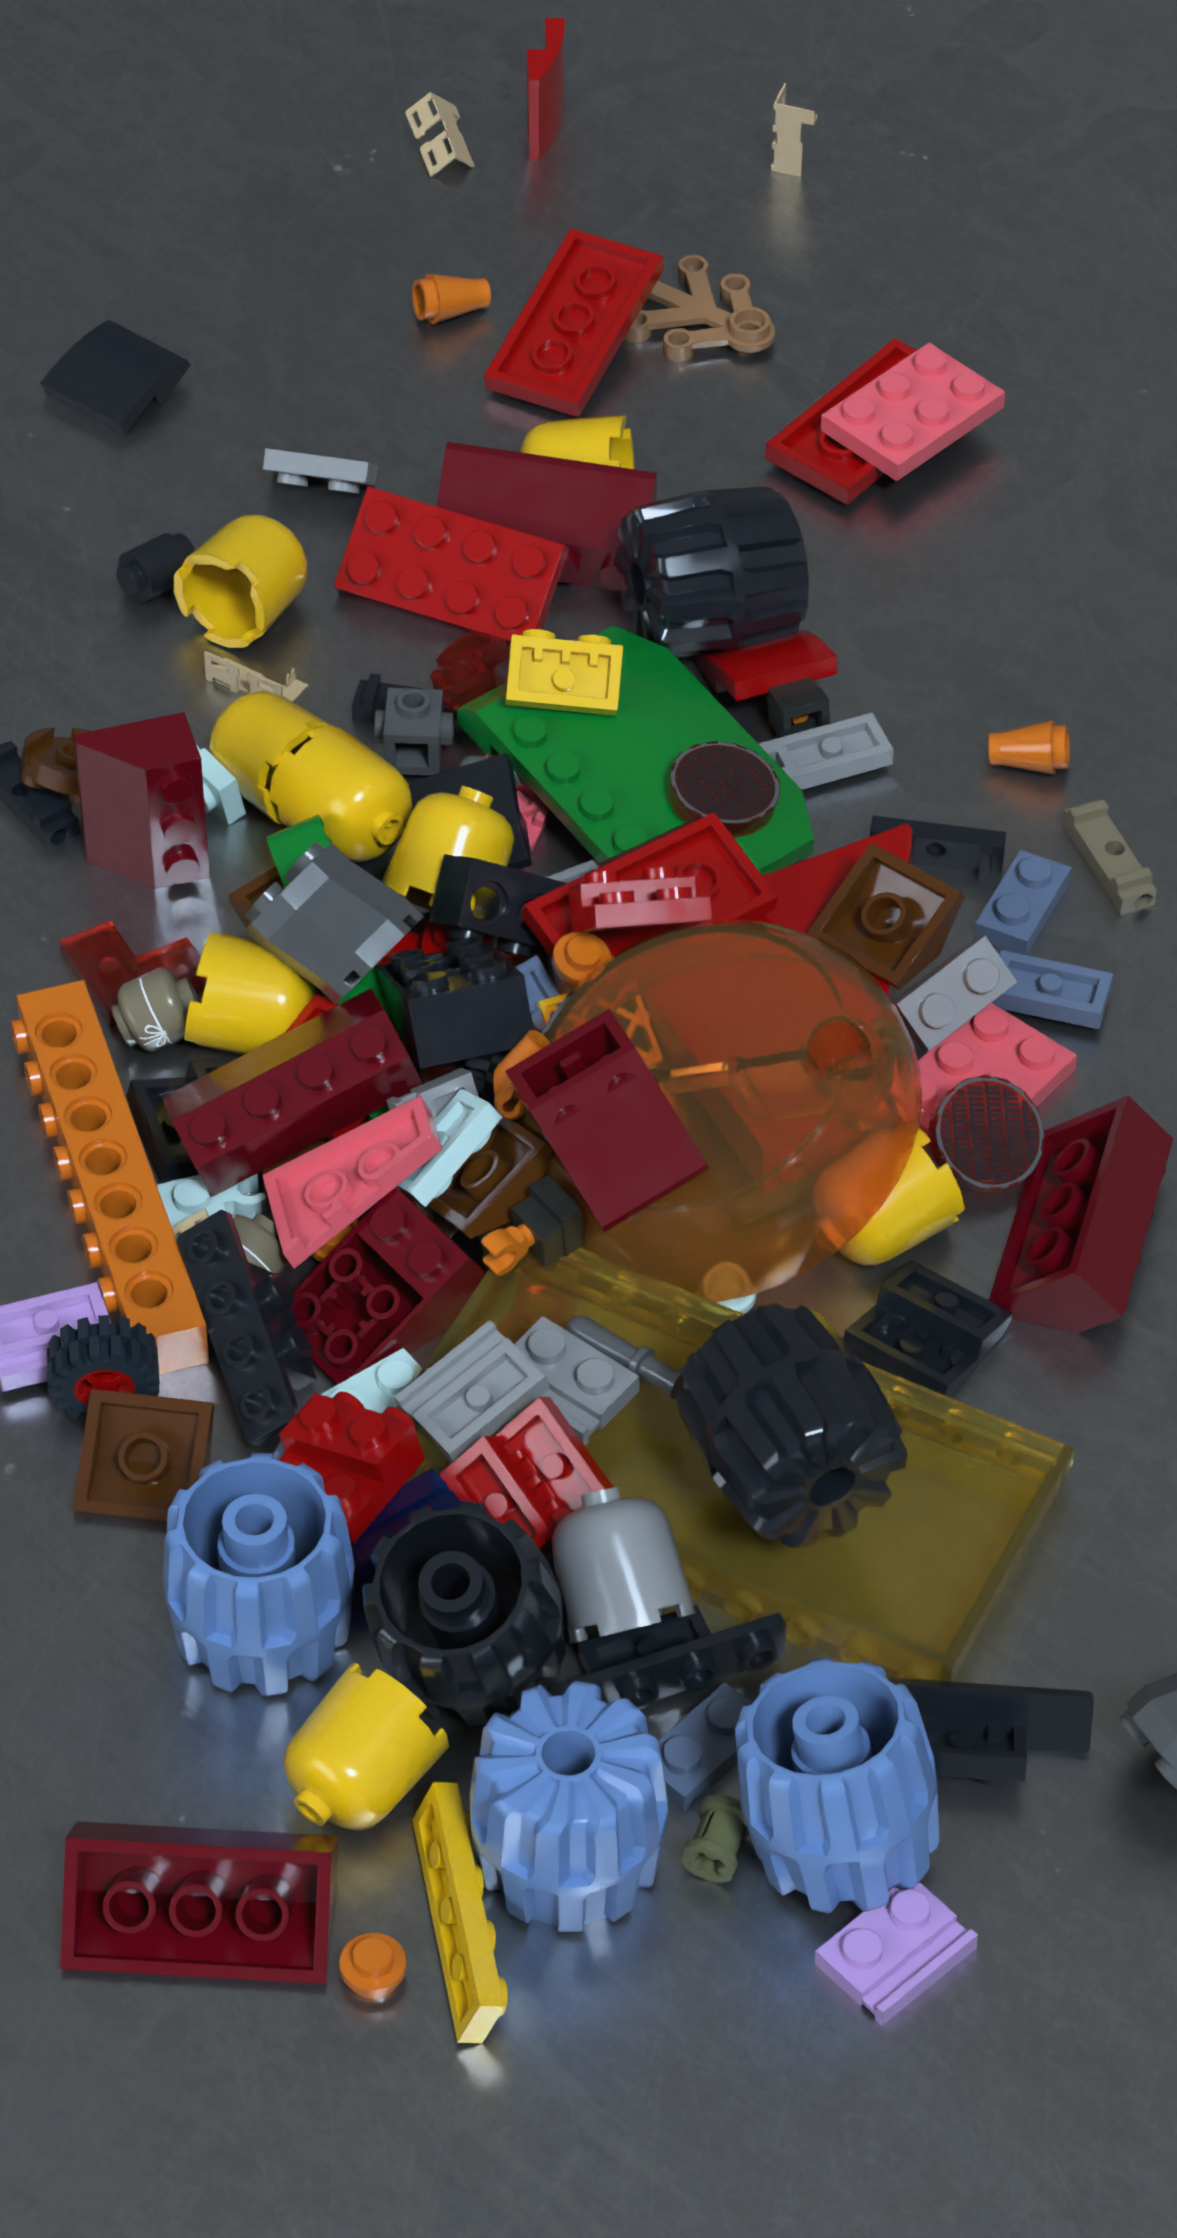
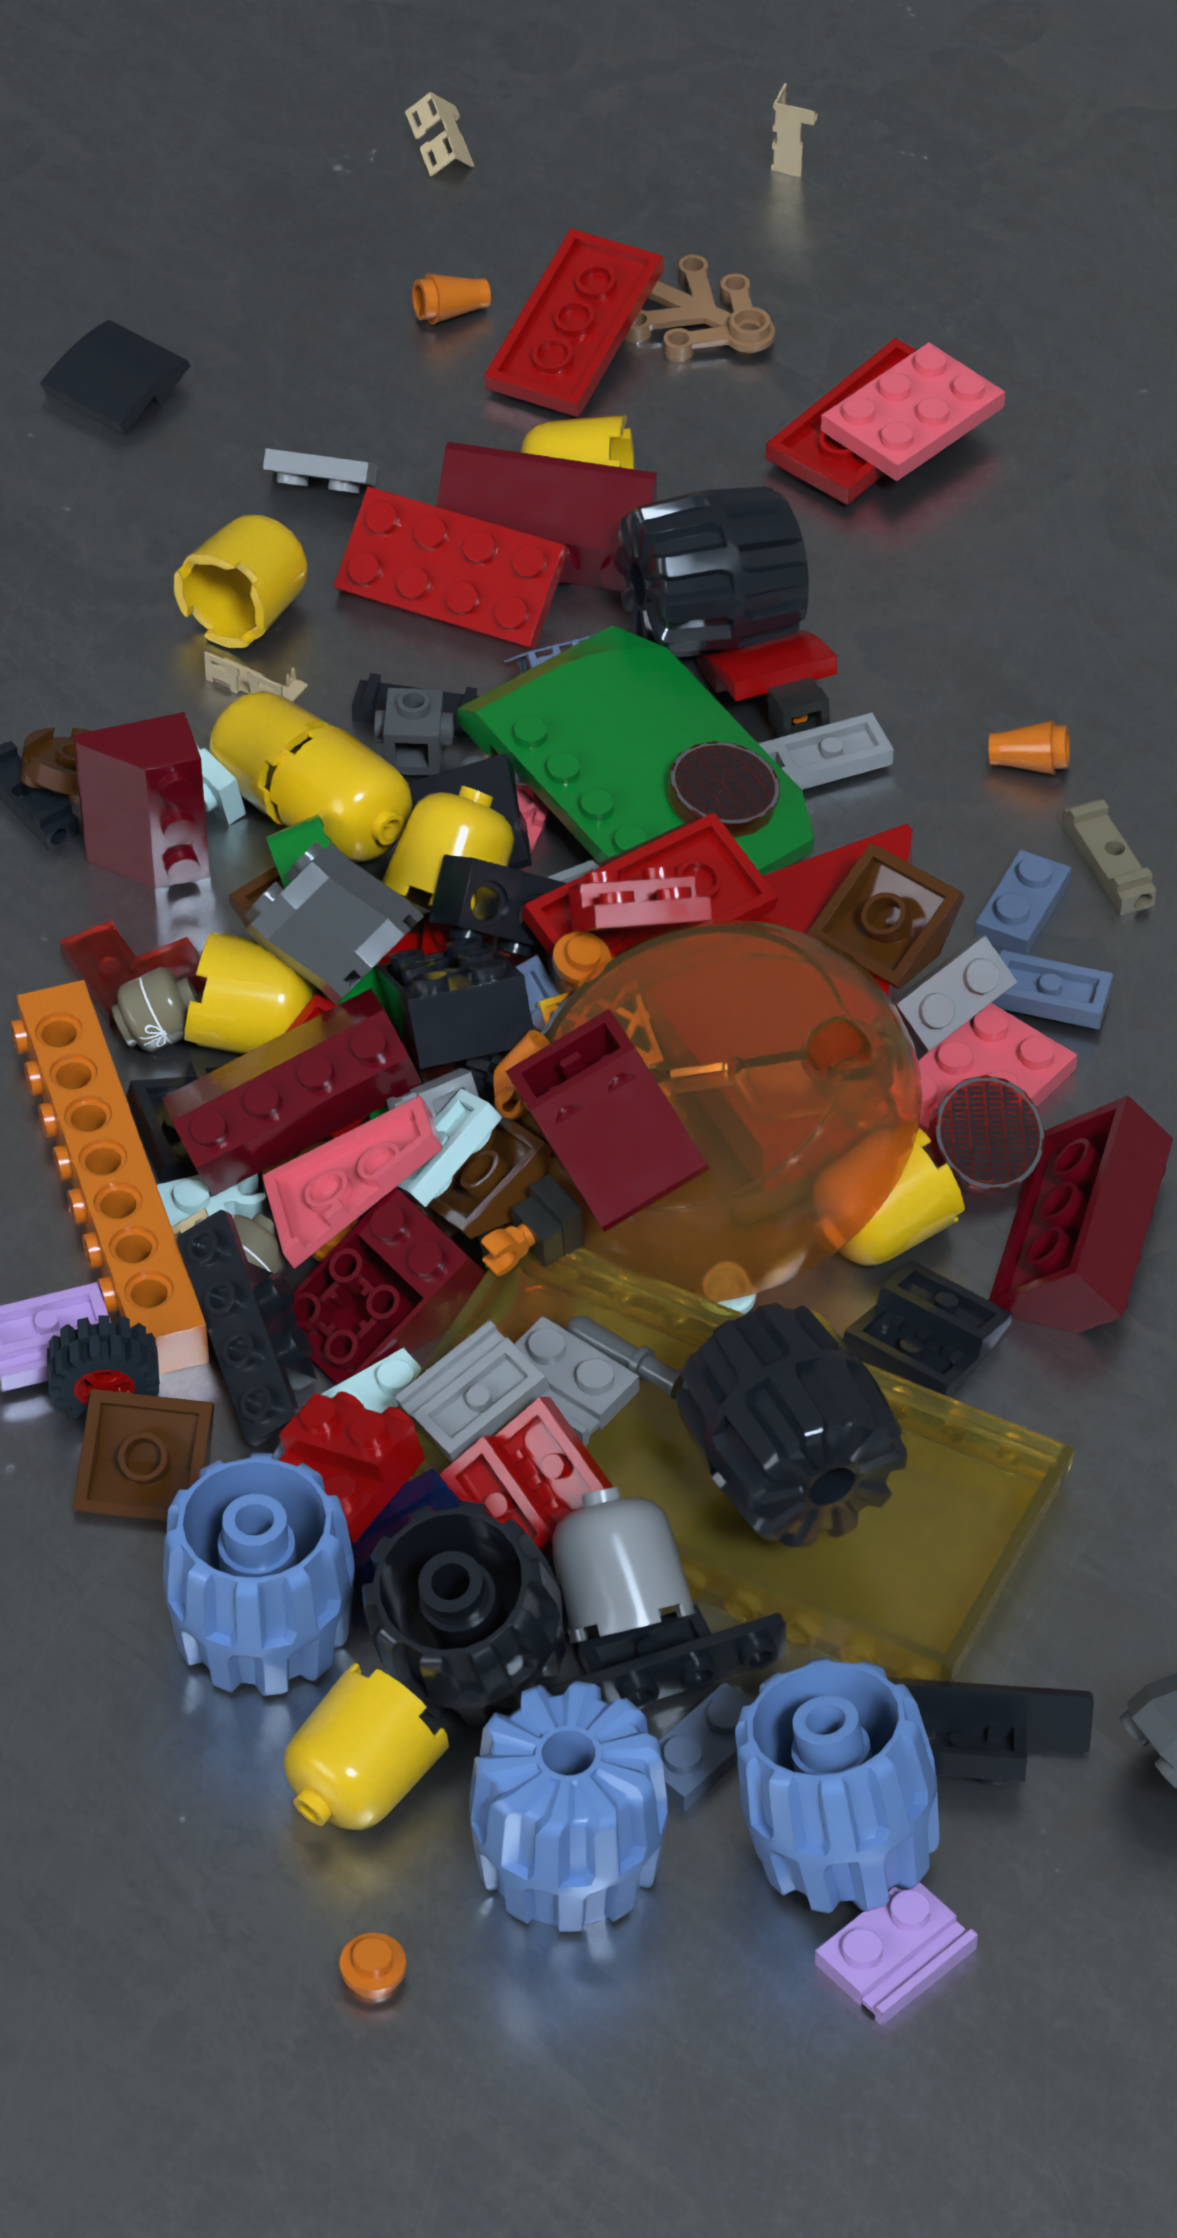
(152, 565): black brick -> none
(198, 1902): dark red slope -> none
(458, 1913): yellow plate -> none
(468, 668): clear red tile -> none
(546, 88): red slope -> none
(564, 673): yellow bracket -> none
(716, 1840): olive bush -> none
(951, 845): black piece -> none

